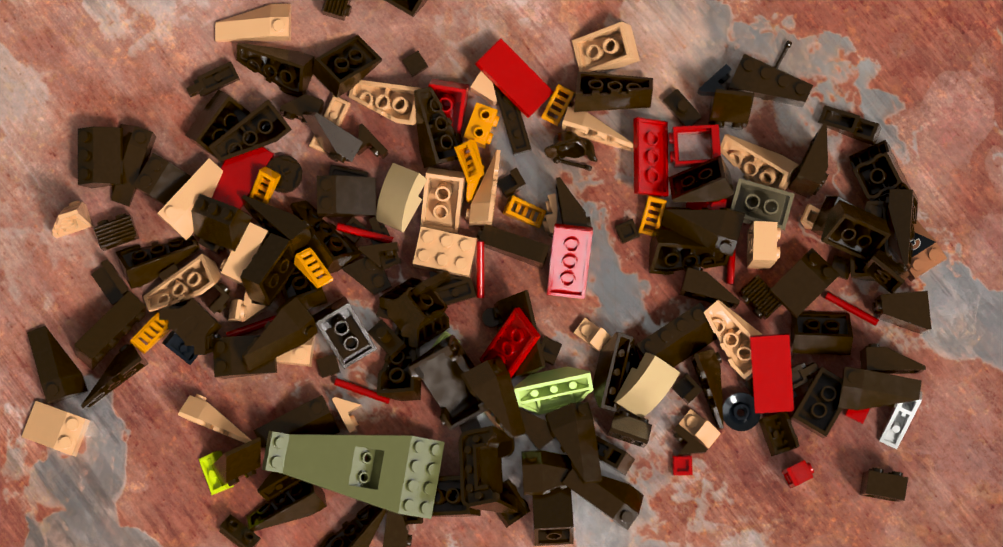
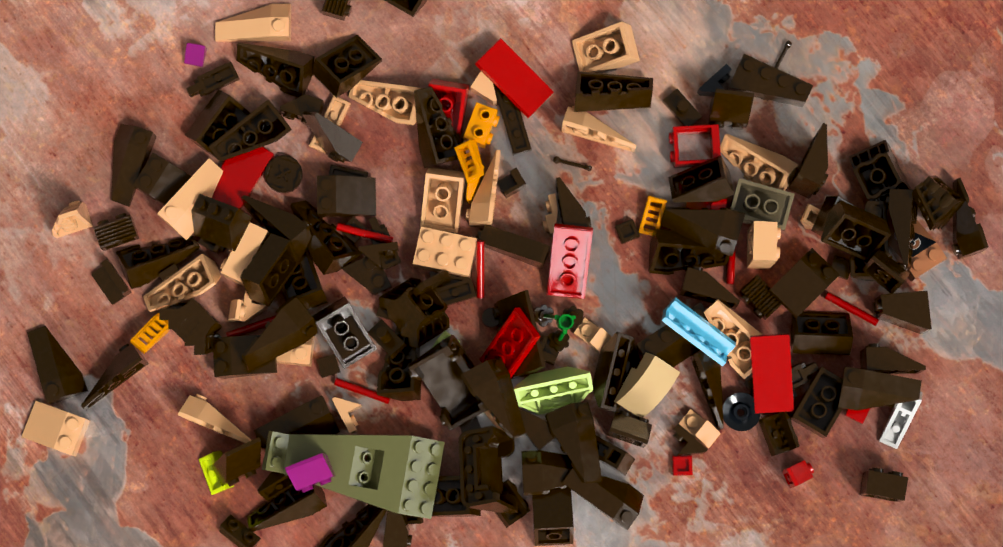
(100, 156): dark brown slope -> none
(109, 330): dark brown wedge -> none
(178, 346): black slope -> none
(195, 54): none -> magenta slope
(219, 303): dark brown bracket -> none
(268, 177): light orange slope -> none
(309, 257): light orange slope -> none
(310, 472): none -> magenta slope
(369, 140): dark brown slope -> none
(399, 197): tan slope -> none
(415, 63): dark brown tile -> none
(513, 199): light orange slope -> none
(545, 116): light orange slope -> none
(569, 319): none -> dark brown plant
(570, 145): dark brown hair -> none
(650, 157): red tile -> none
(687, 388): dark brown panel -> none
(698, 331): none -> medium azure fence
(850, 125): dark brown slope -> none
(936, 201): none -> dark brown slope
(967, 235): none -> dark brown wedge

